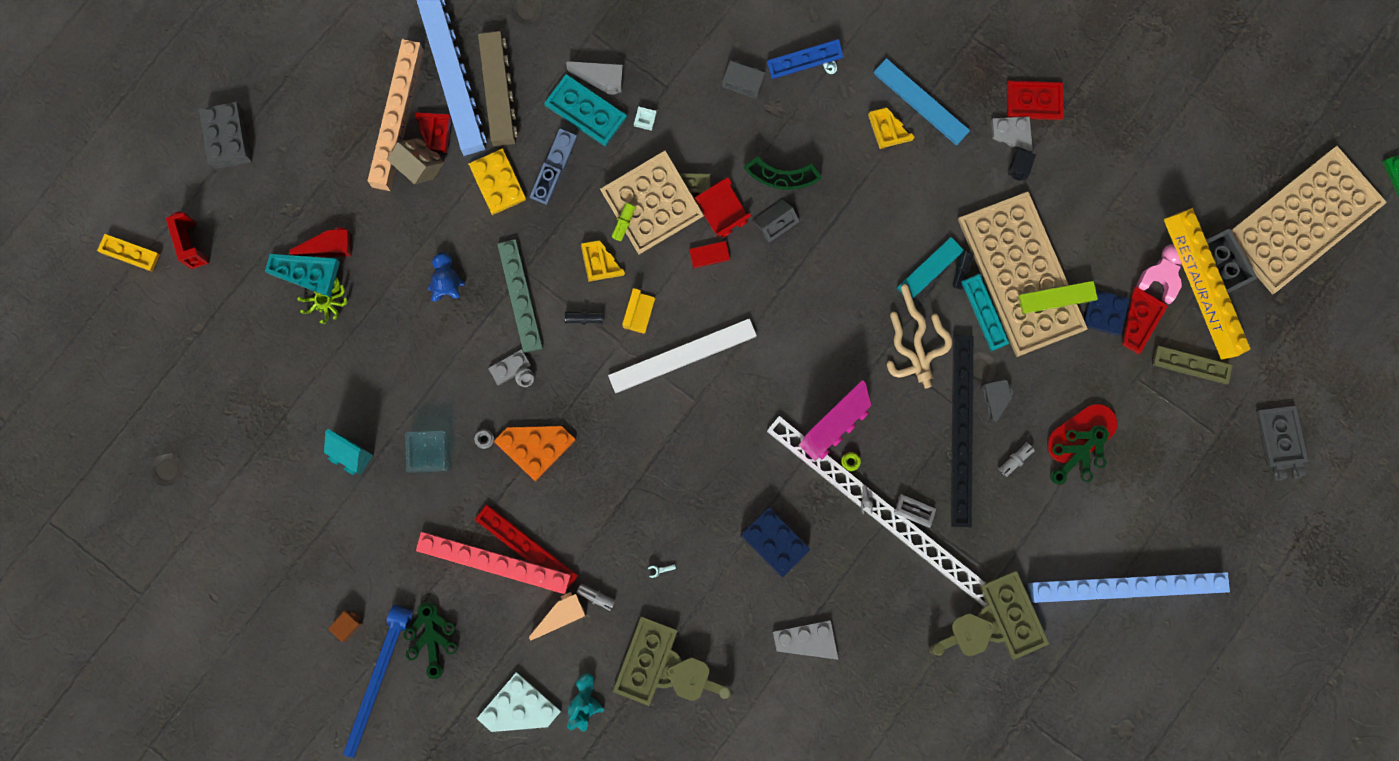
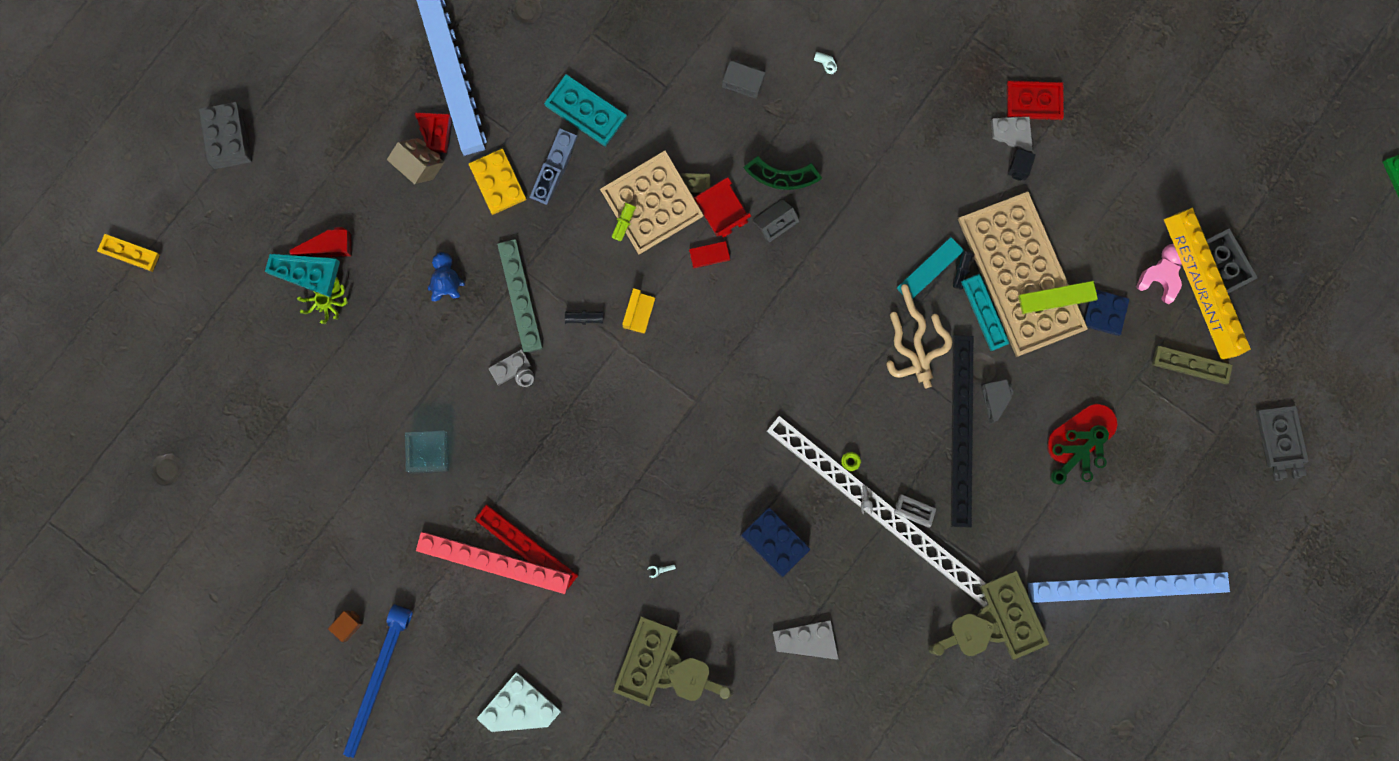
(178, 225): red panel -> none
(345, 452): teal slope -> none
(396, 113): light nougat brick -> none
(430, 637): dark green plant -> none
(480, 434): light grey plate -> none
(496, 88): dark tan brick -> none
(534, 447): orange plate -> none
(563, 613): light nougat slope -> none
(583, 704): teal animal -> none
(596, 597): light grey axle -> none
(599, 262): yellow wing -> none
(602, 76): light grey slope -> none
(645, 118): light aqua plate -> none
(682, 356): white tile -> none
(805, 59): blue plate -> none
(837, 422): dark pink slope -> none
(888, 129): yellow wing -> none
(921, 102): dark azure tile -> none
(1016, 459): light grey pin -> none
(1141, 319): red wing -> none
(1306, 219): tan plate -> none

